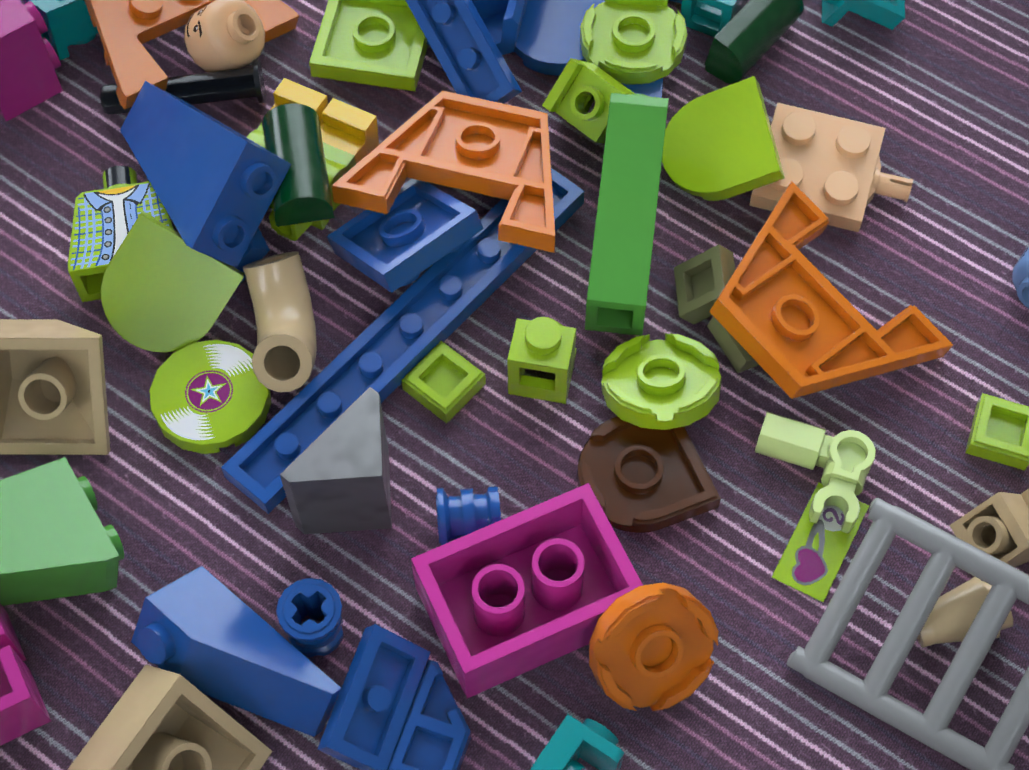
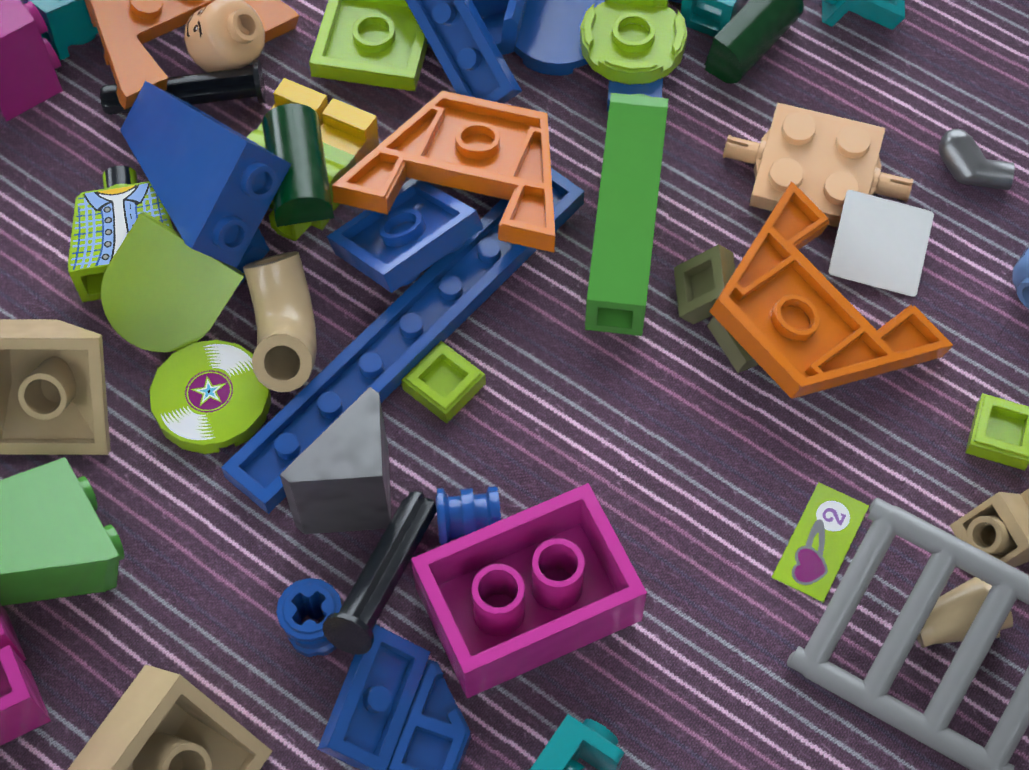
(232, 653): blue slope -> none
(353, 624): none -> black axle
(543, 347): lime brick -> none
(576, 91): lime brick -> none
(645, 476): reddish brown tile -> none
(653, 647): orange tile -> none
(661, 381): lime tile -> none
(722, 143): lime tile -> none
(843, 457): yellowish green bar -> none
(881, 243): none -> white sticker
(969, 164): none -> flat silver arm

